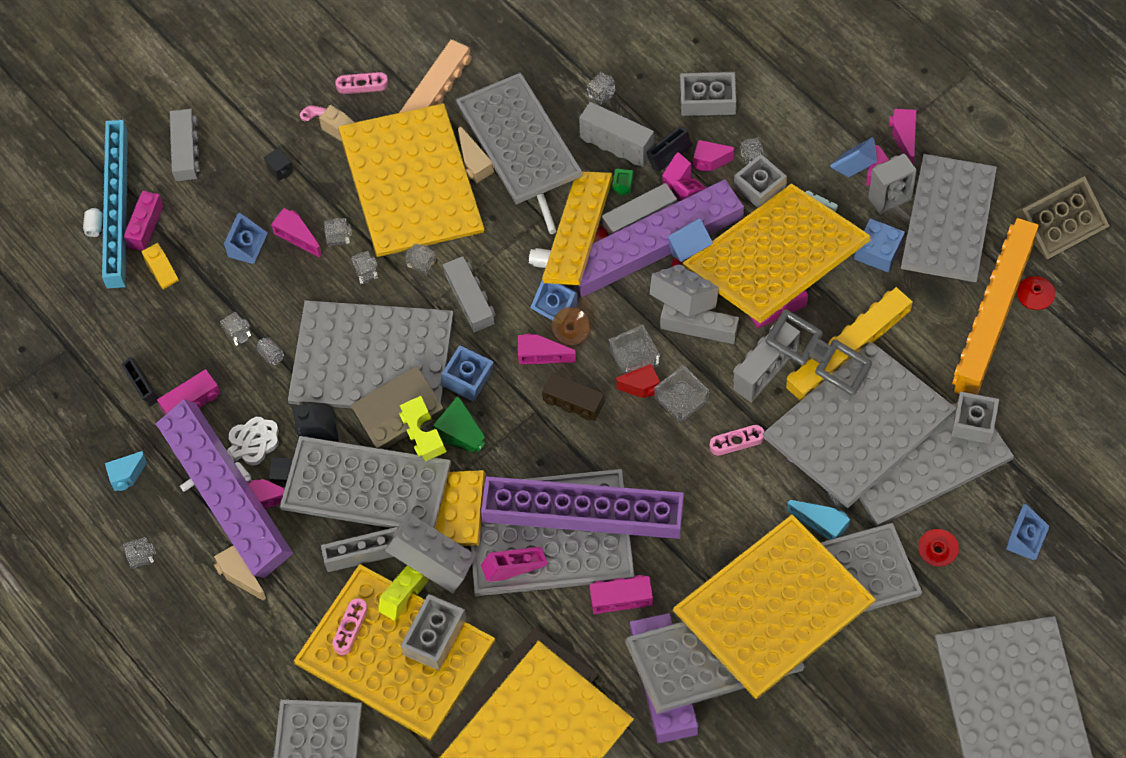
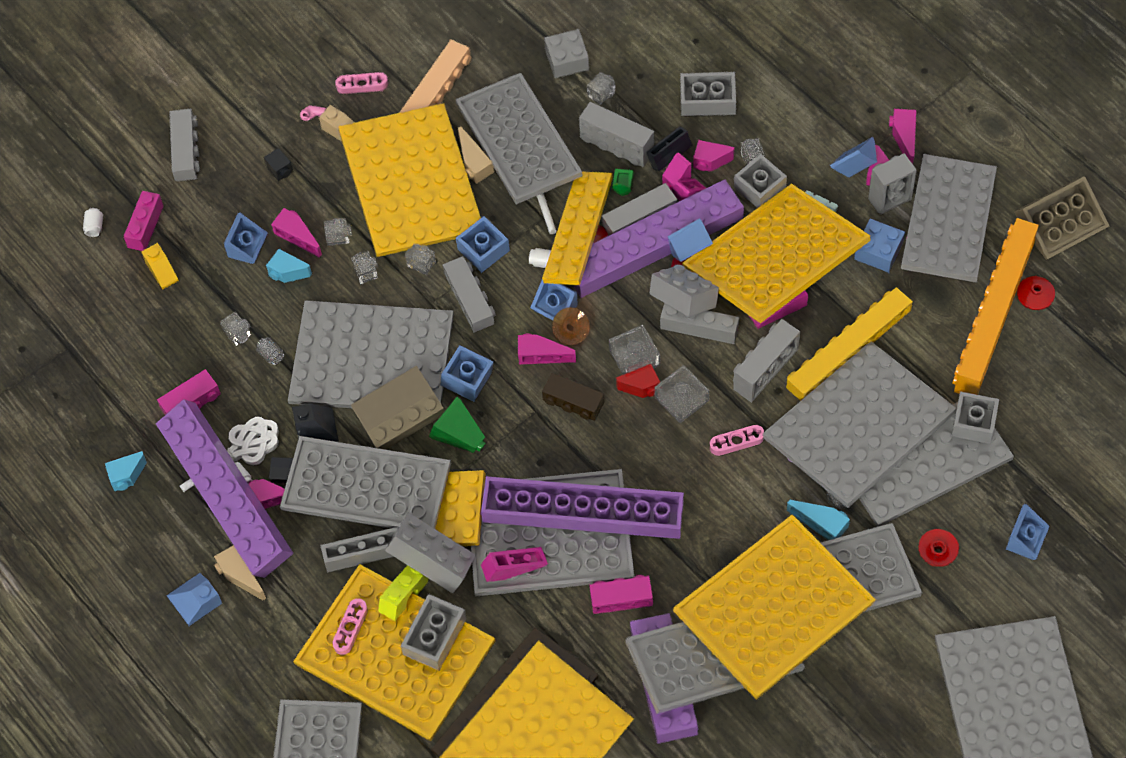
(115, 204): medium azure brick -> none
(131, 365): black piece -> none
(139, 552): clear brick -> none
(195, 599): none -> medium blue slope
(287, 267): none -> medium azure slope
(428, 443): neon yellow arch -> none
(482, 244): none -> medium blue brick
(566, 53): none -> light grey brick
(819, 352): dark grey bar -> none

